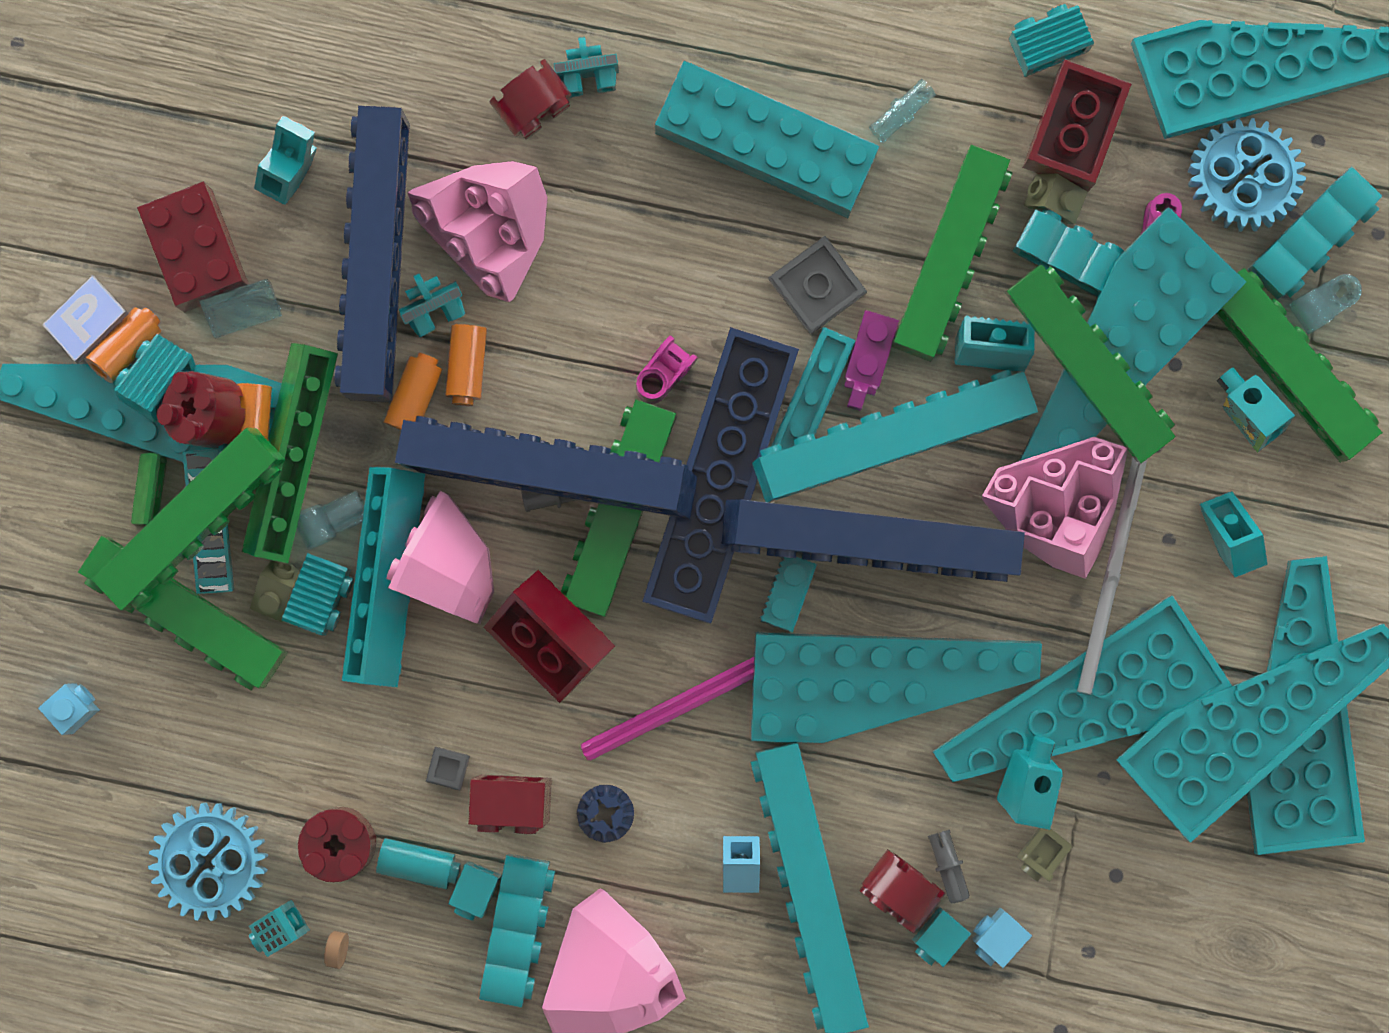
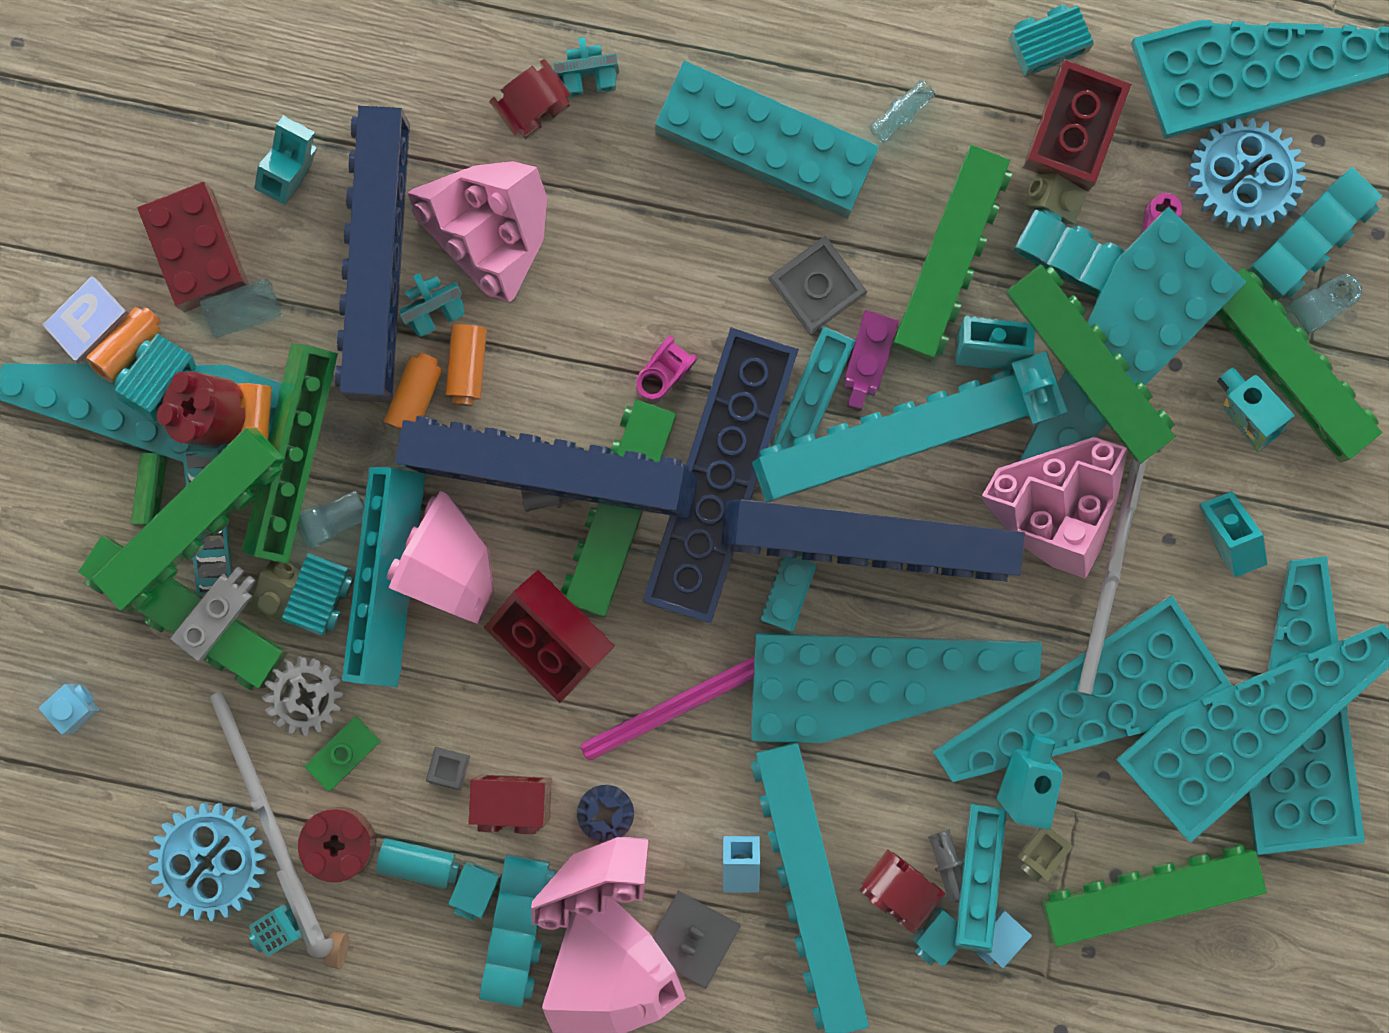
(213, 614): none -> light grey hinge
(288, 875): none -> light grey bar
(289, 703): none -> light grey gear
(342, 754): none -> green plate
(589, 878): none -> bright pink brick
(694, 938): none -> dark grey piece
(980, 878): none -> teal tile
(1040, 387): none -> teal hips
(1153, 896): none -> green brick

